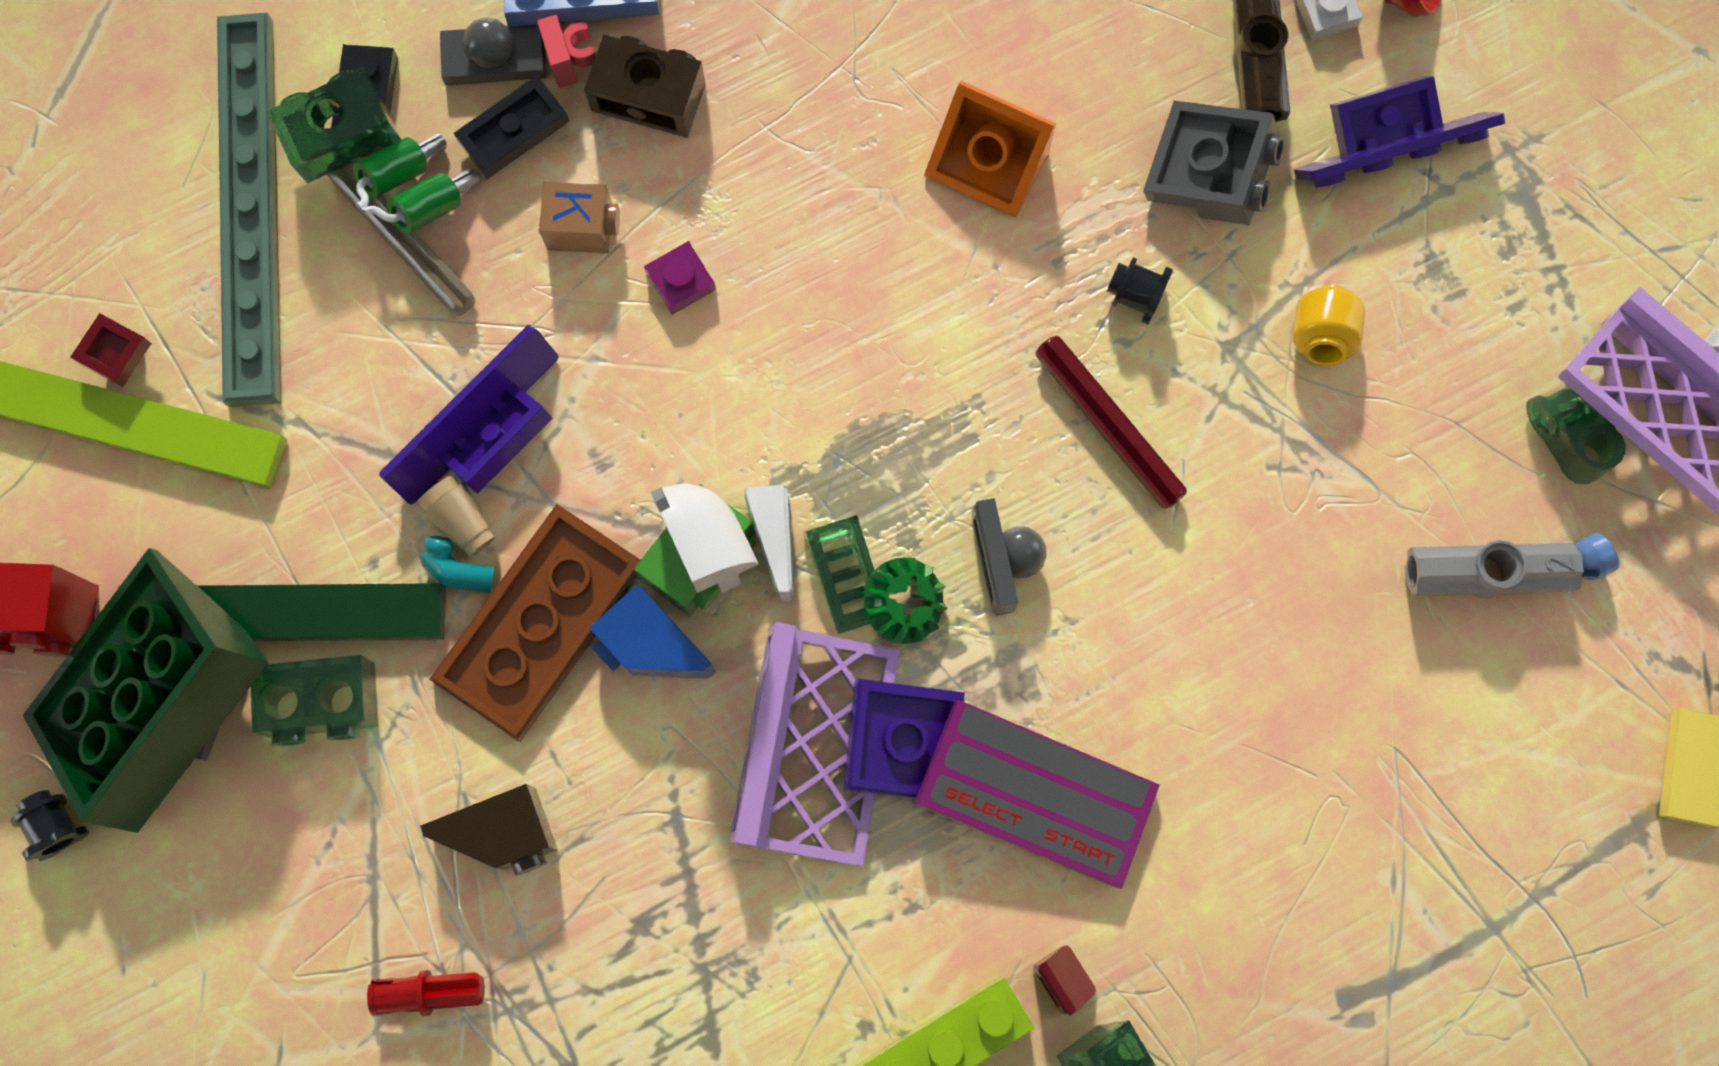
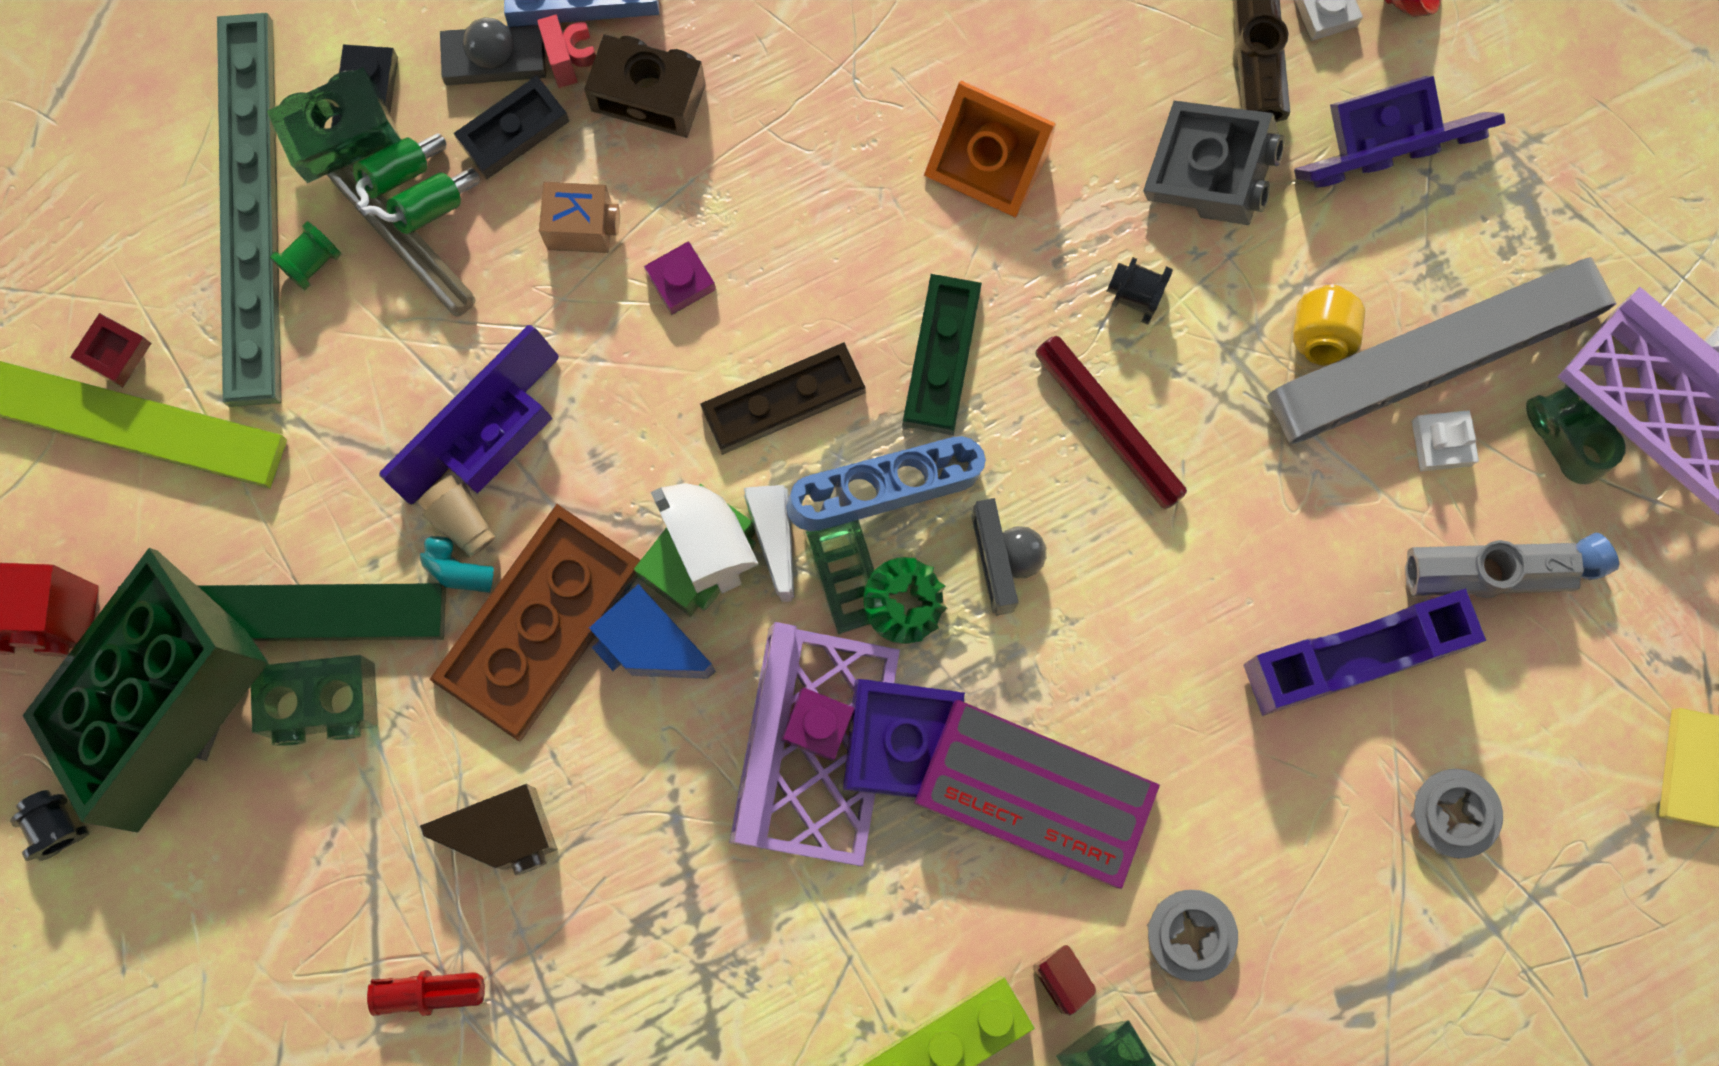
(305, 255): none -> green bush
(783, 398): none -> dark brown tile
(817, 724): none -> magenta plate
(884, 477): none -> medium blue beam
(941, 354): none -> dark green tile
(1216, 947): none -> light grey gear
(1364, 652): none -> dark purple arch
(1440, 350): none -> light grey beam
(1445, 440): none -> white tile
(1480, 805): none -> light grey gear

